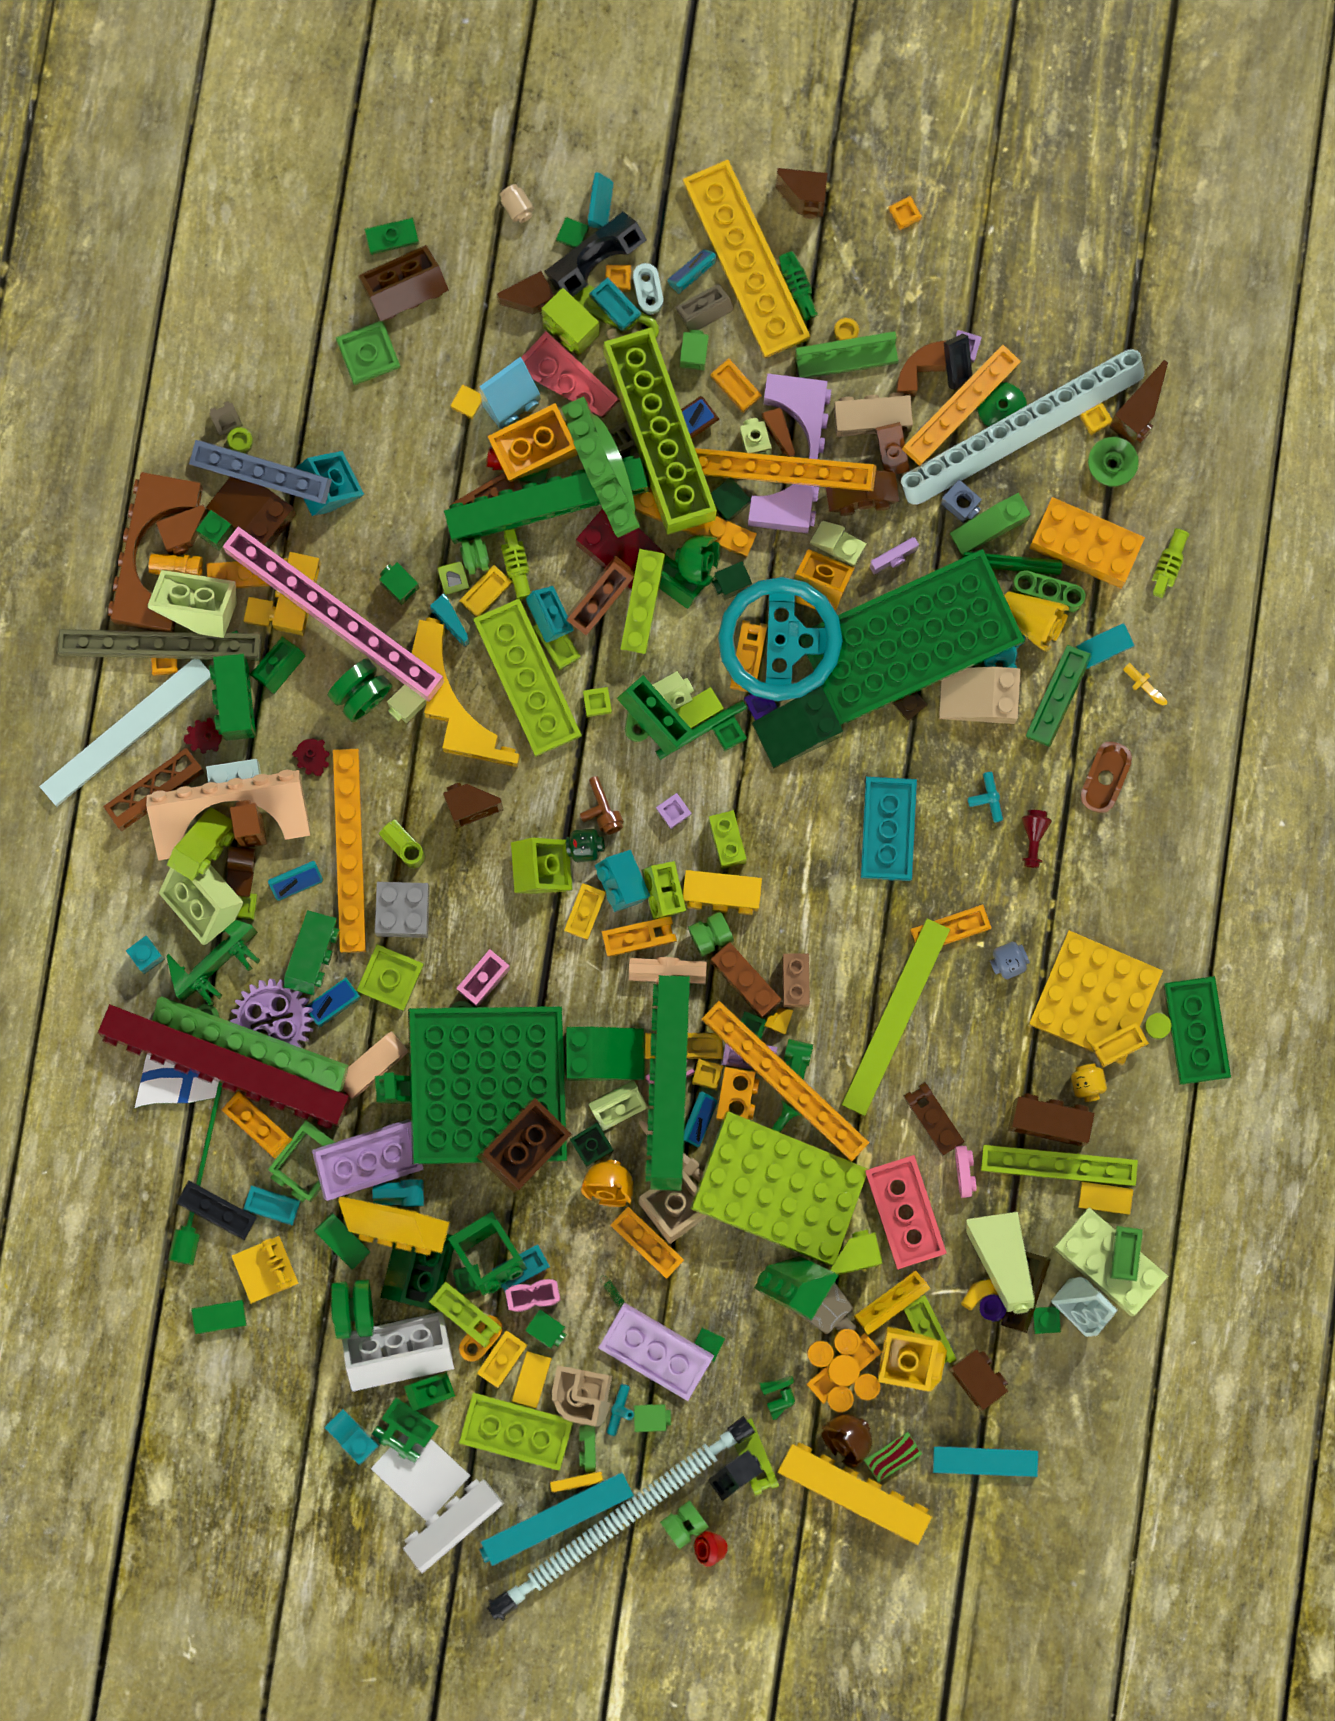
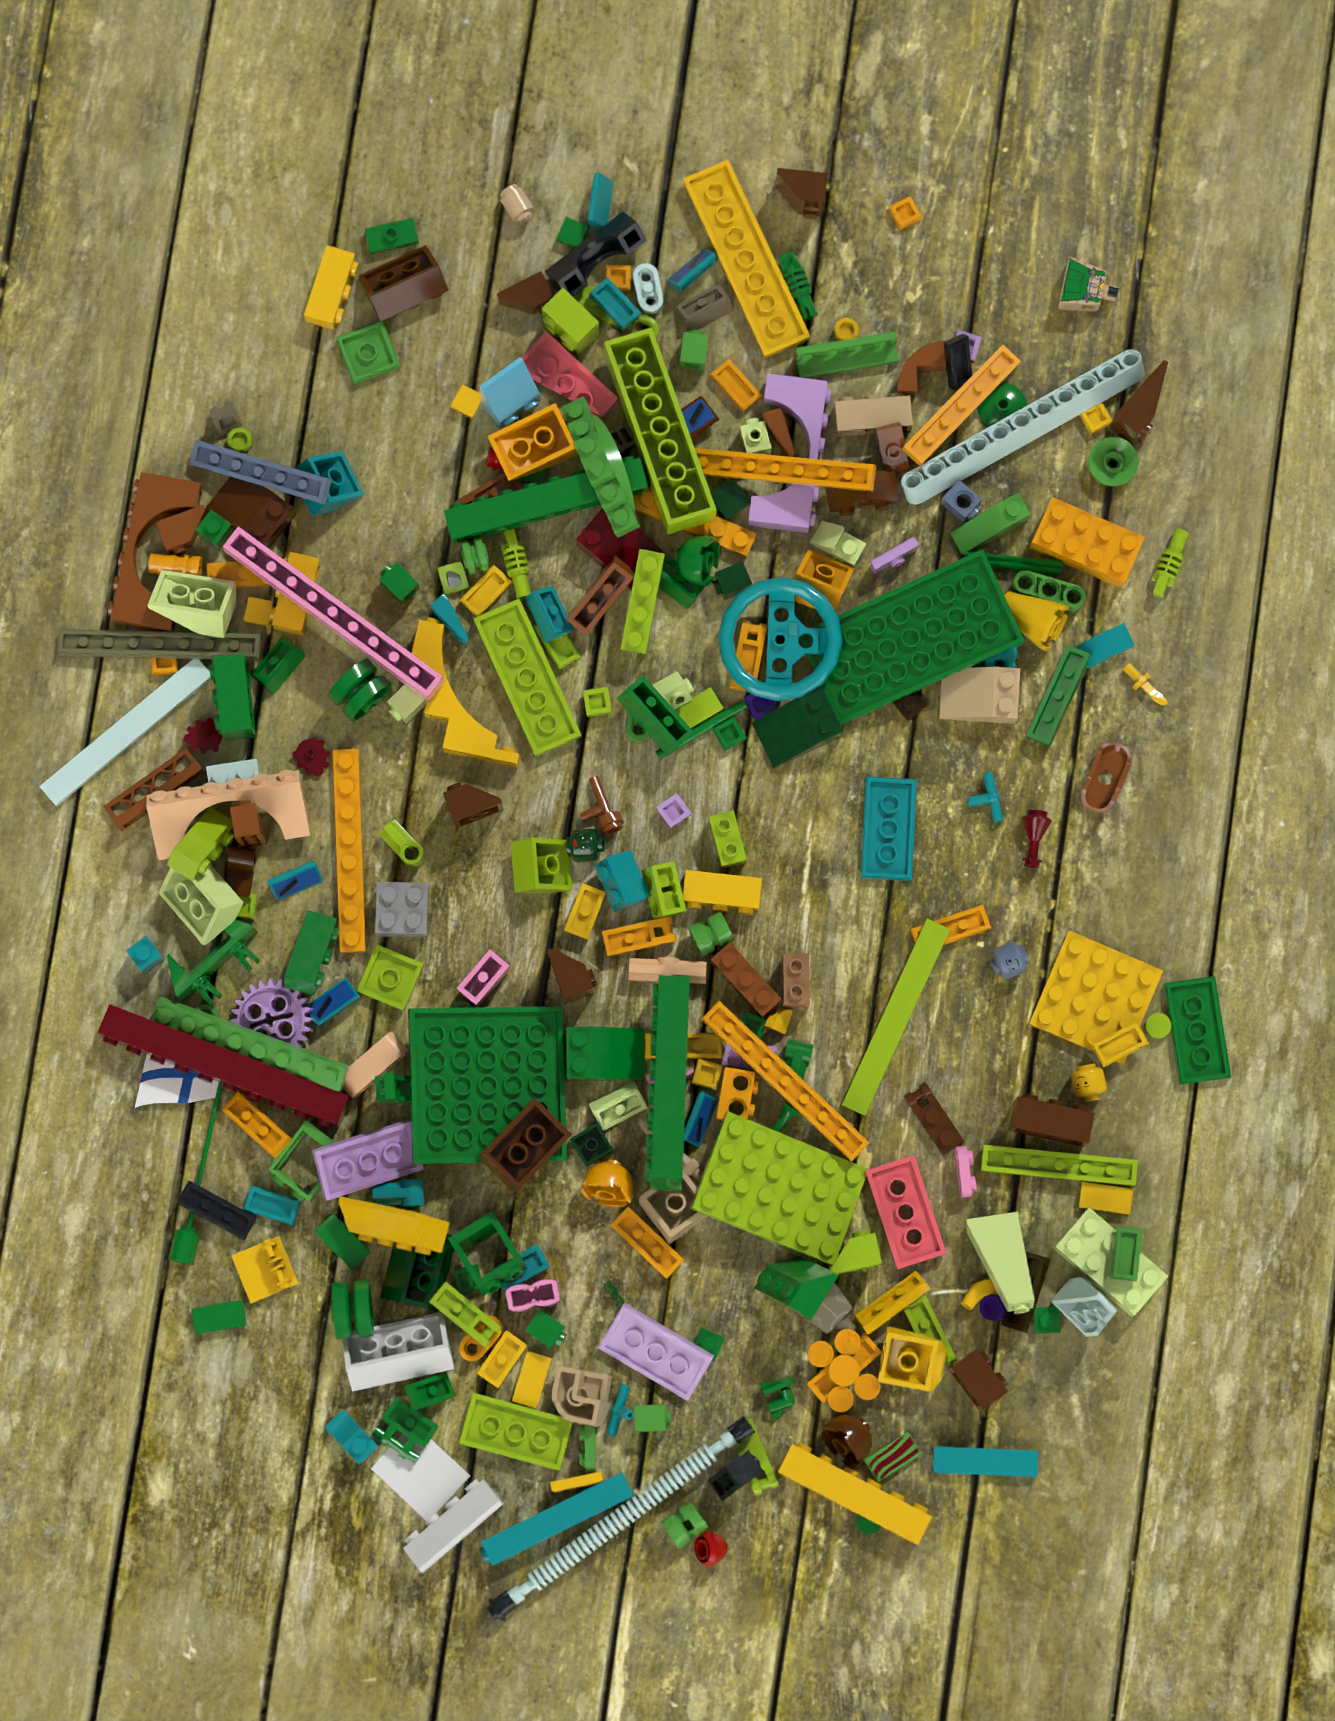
(331, 287): none -> yellow brick
(572, 976): none -> reddish brown slope
(866, 1526): none -> green tile
(1084, 287): none -> torso

